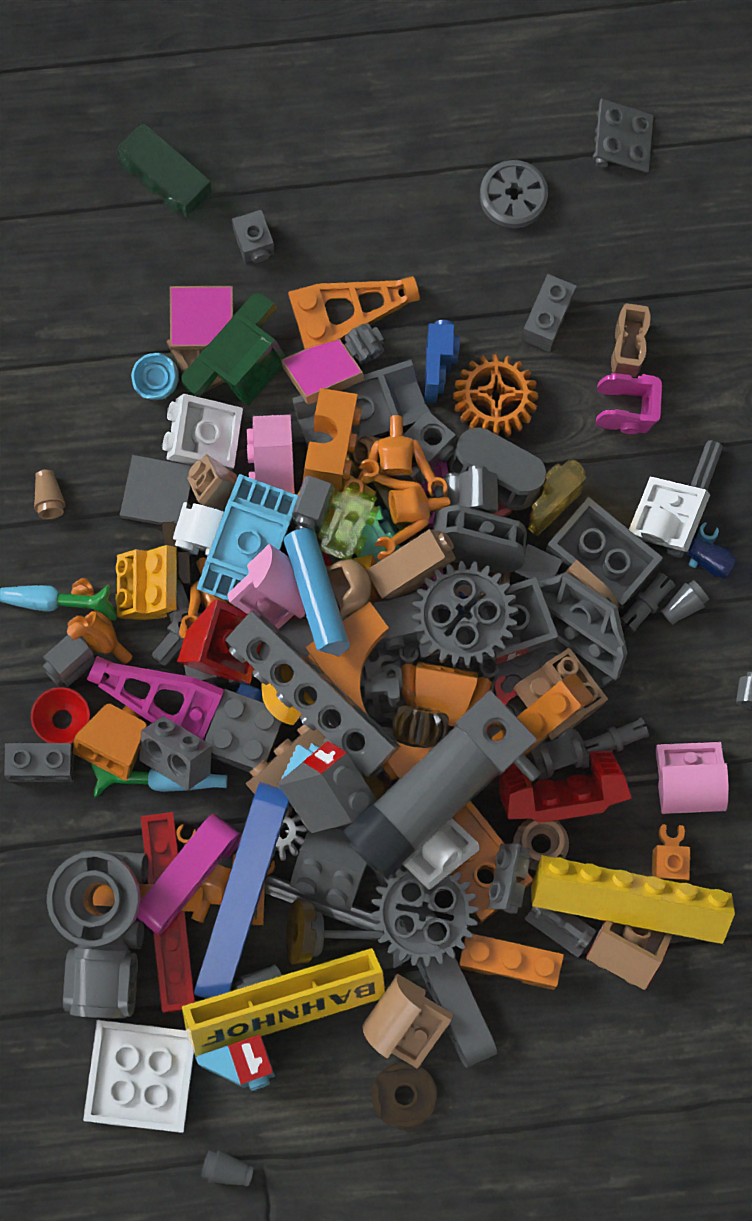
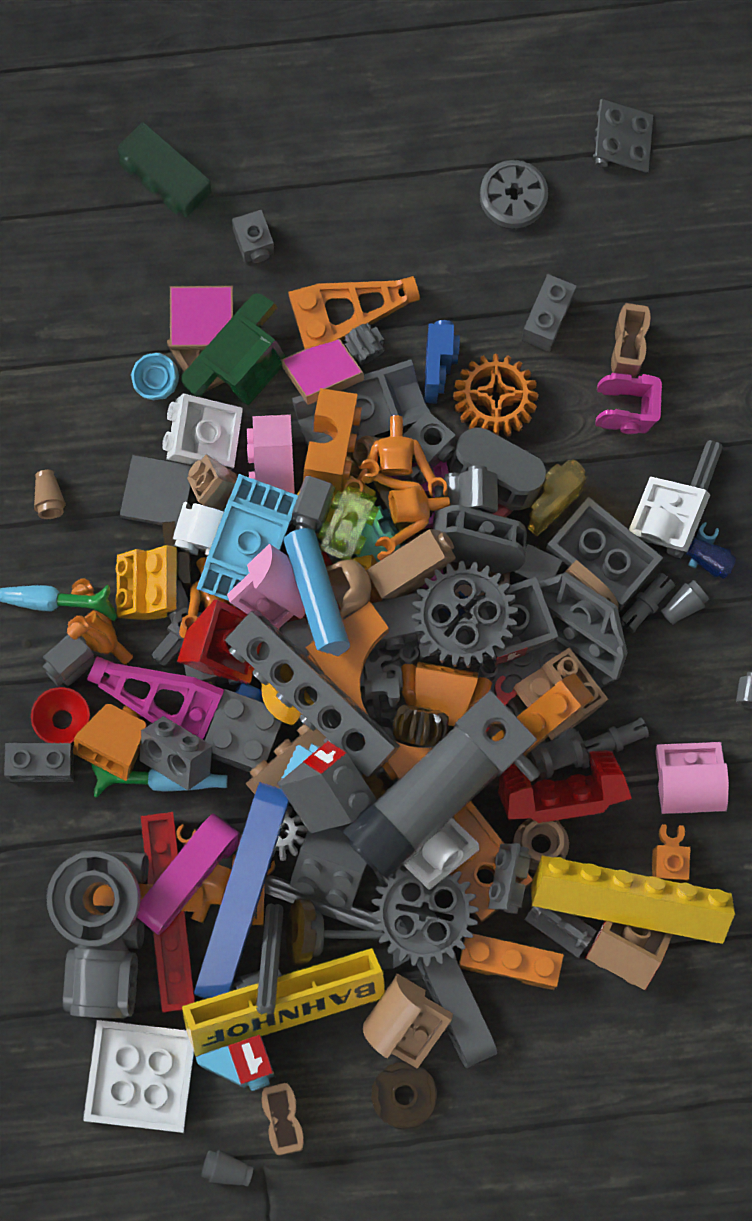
(270, 959): none -> dark grey axle
(284, 1128): none -> medium nougat brick

